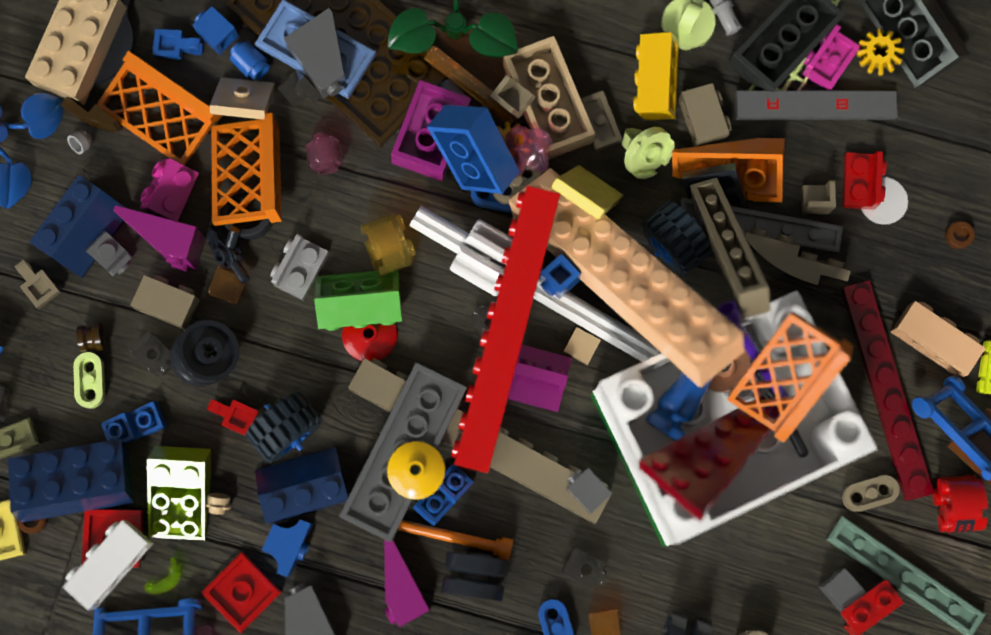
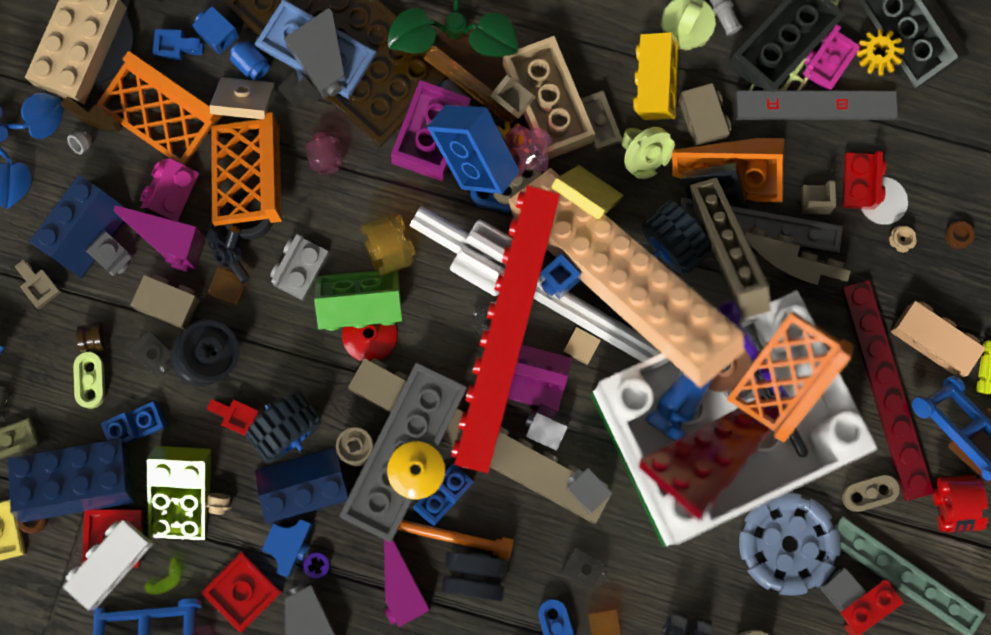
(308, 561): none -> dark purple bush
(354, 446): none -> dark tan wheel
(547, 426): none -> brick
(806, 549): none -> sand blue plate
(907, 233): none -> tan plate

